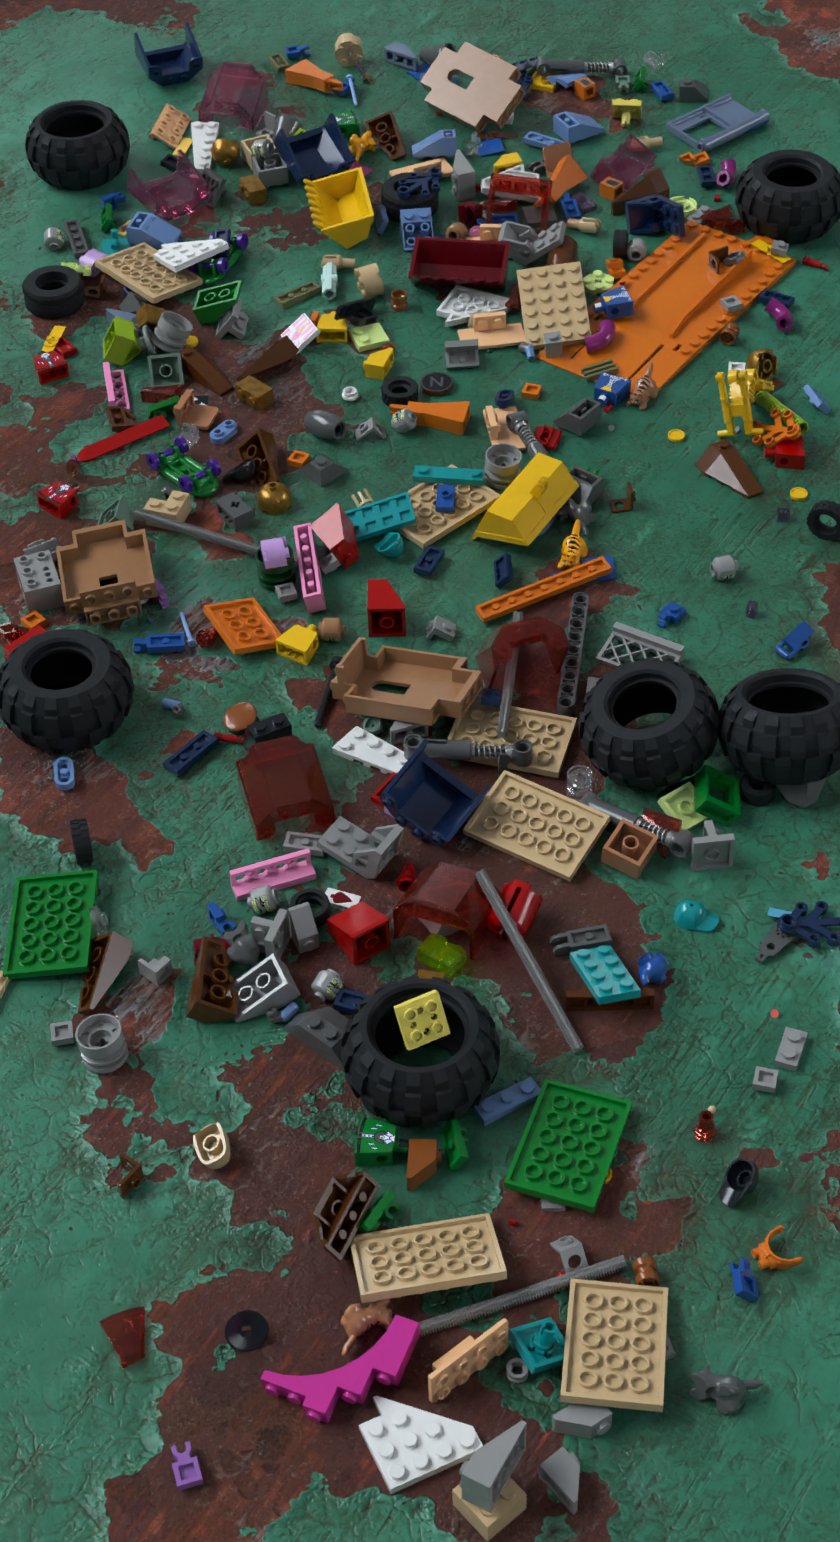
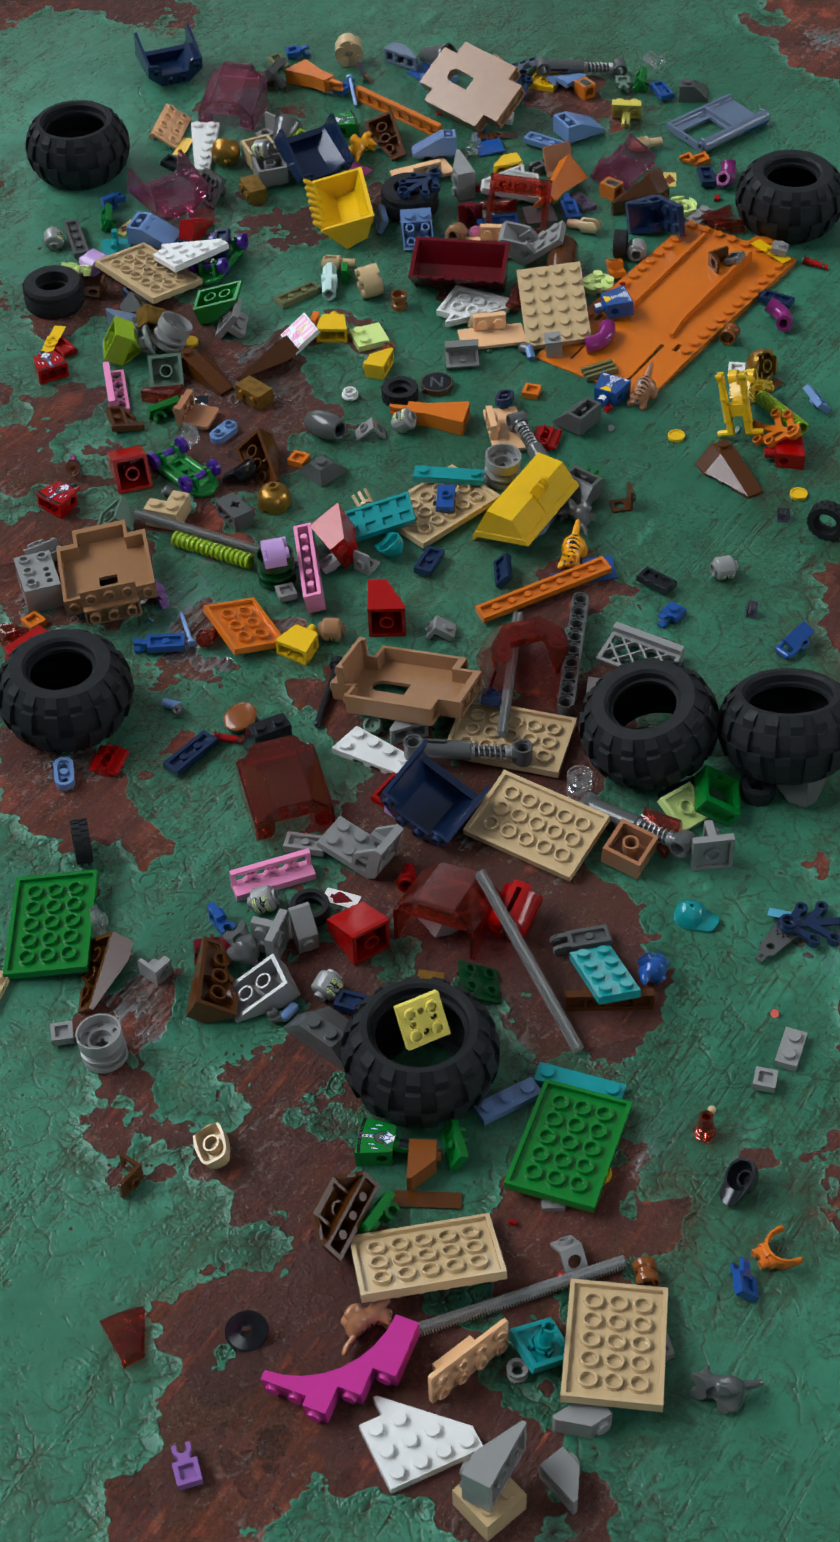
(109, 760): none -> red piece
(122, 438): red piece -> none
(130, 469): none -> red slope
(193, 228): none -> red slope
(212, 550): none -> lime piece
(272, 73): none -> dark grey plate
(345, 272): none -> green plate
(358, 311): black bracket -> none
(362, 562): none -> light grey bracket
(399, 111): none -> orange plate
(428, 1199): none -> reddish brown piece
(441, 955): clear neon green brick -> none
(480, 981): none -> dark green hinge
(504, 760): dark grey piece -> none
(578, 1079): none -> teal plate
(656, 580): none -> black plate
(670, 178): none -> clear yellow sticker
(731, 303): light grey plate -> none

